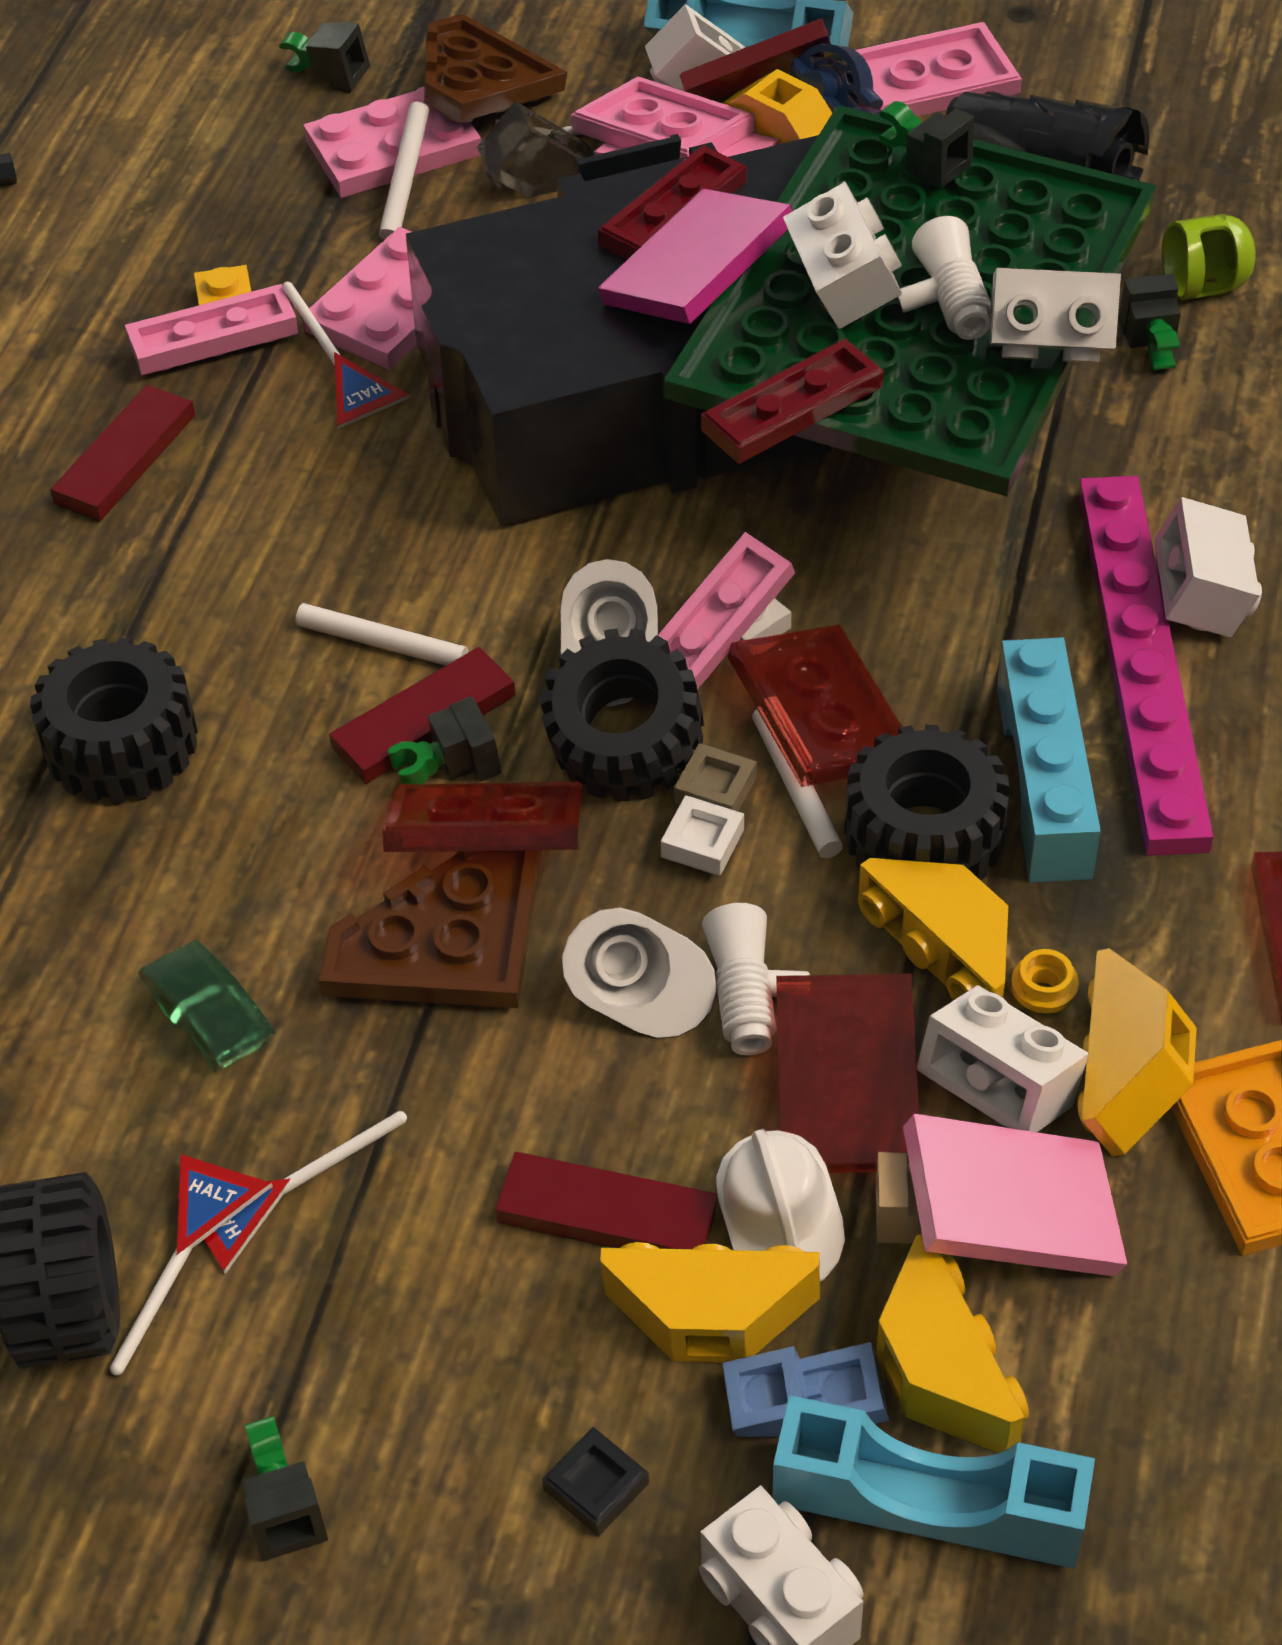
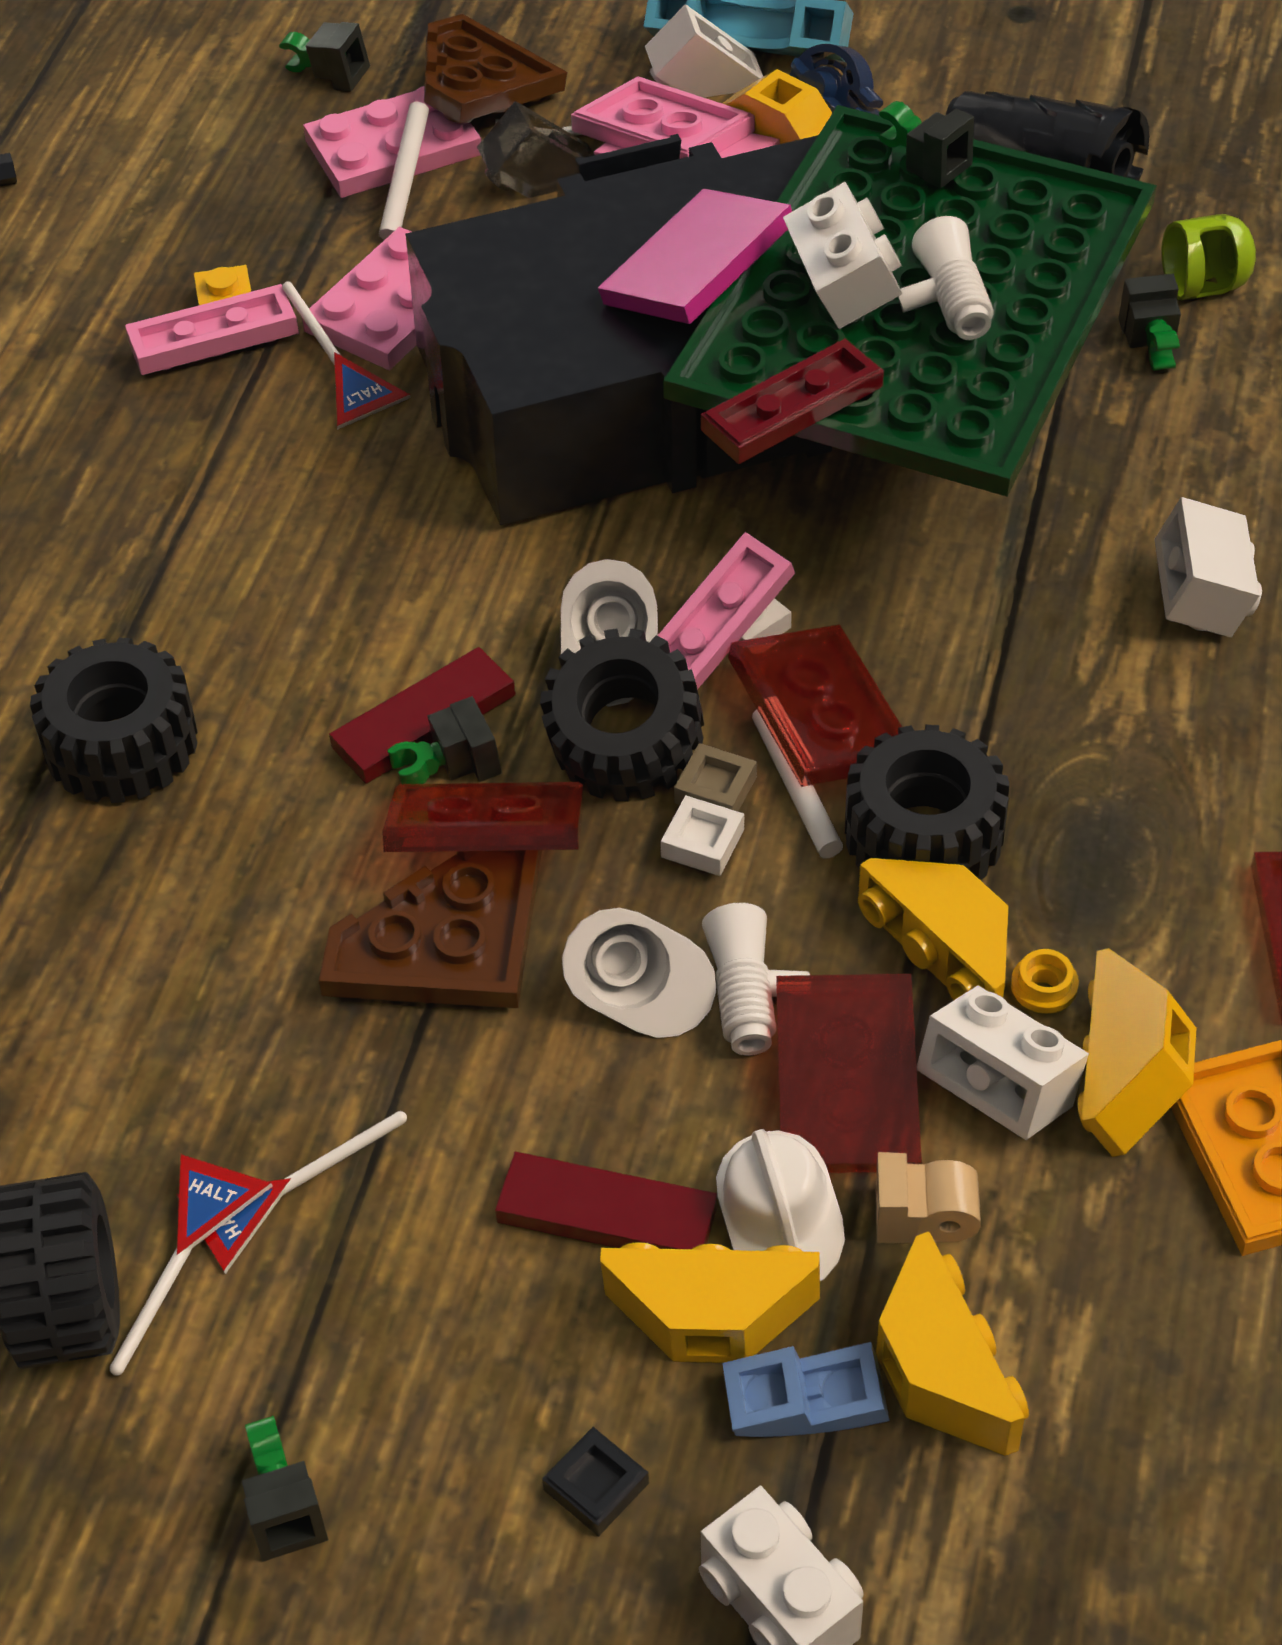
(122, 452): dark red tile -> none
(209, 1003): clear green slope -> none
(378, 635): white bar -> none
(665, 198): dark red tile -> none
(741, 68): dark red tile -> none
(940, 66): bright pink tile -> none
(1009, 1503): medium azure arch -> none
(1013, 1196): bright pink tile -> none
(1053, 304): white brick -> none
(1056, 789): medium azure arch -> none
(1144, 669): dark pink plate -> none

